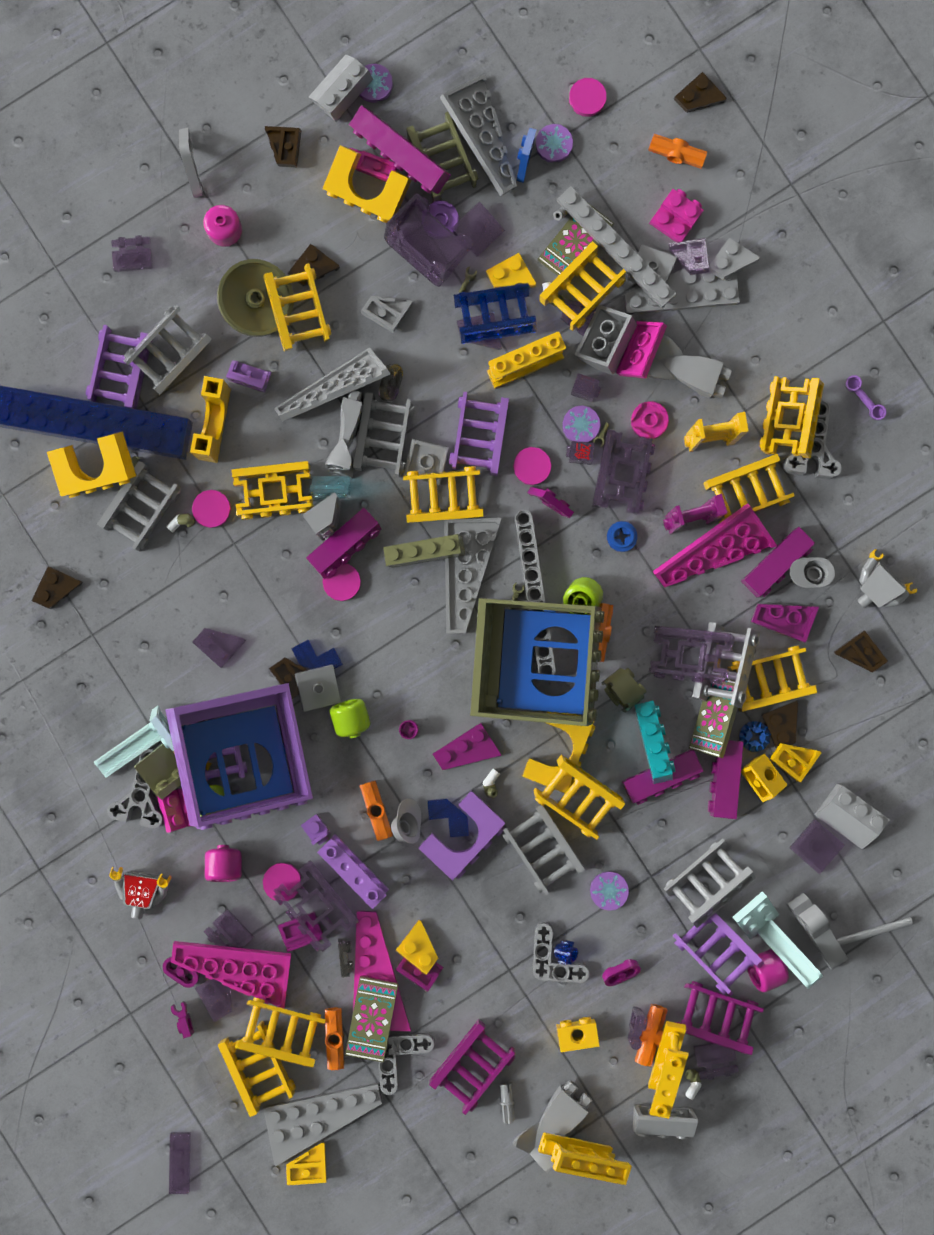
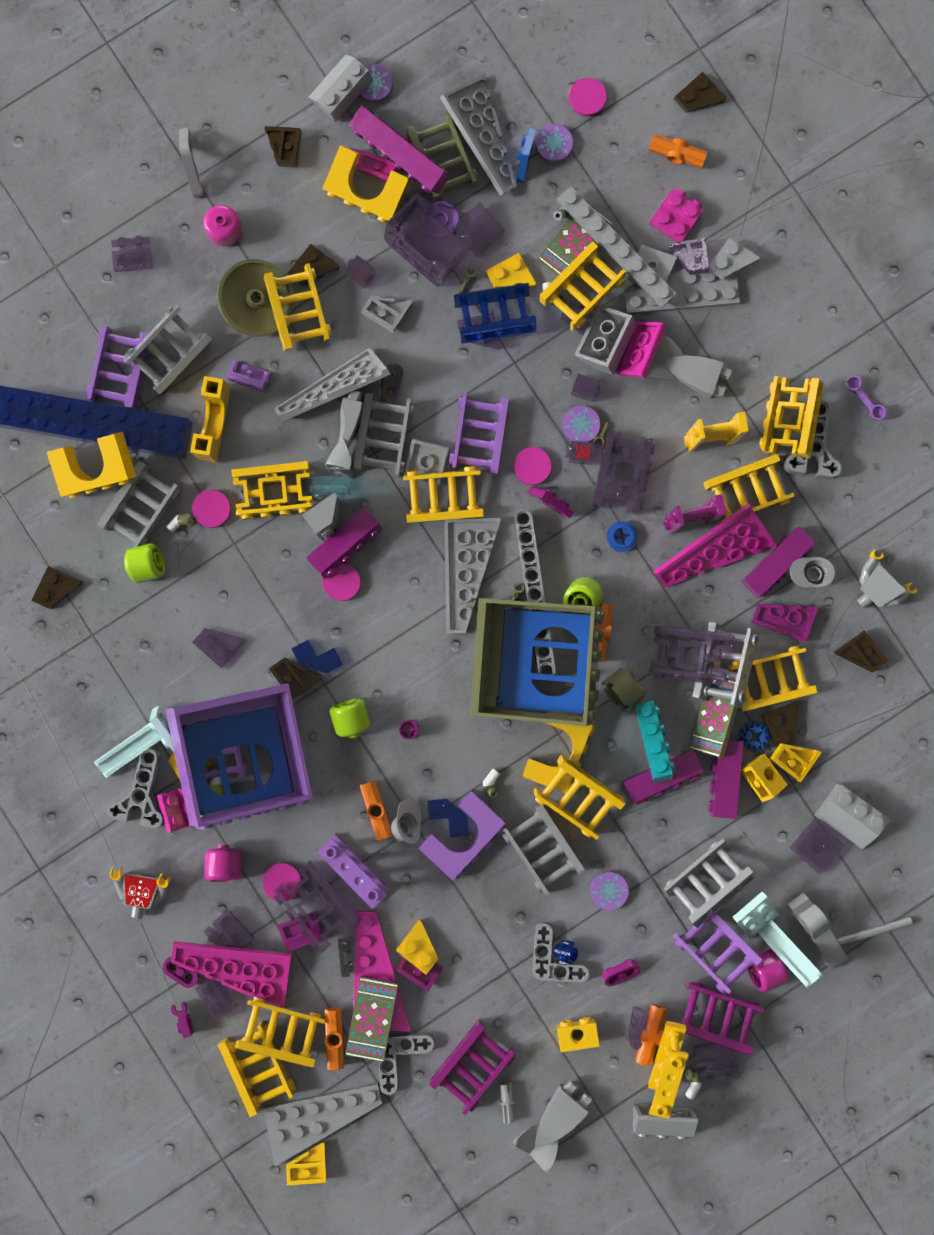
(144, 563): none -> lime head
(160, 771): olive bracket -> none
(179, 1163): clear purple tile -> none
(316, 830): medium lavender bracket -> none
(317, 688): light grey plate -> none
(360, 271): none -> clear purple brick
(424, 551): olive brick -> none
(467, 748): magenta wing -> none
(526, 360): yellow fence -> none
(584, 1159): yellow fence -> none
(649, 420): dark pink tile -> none

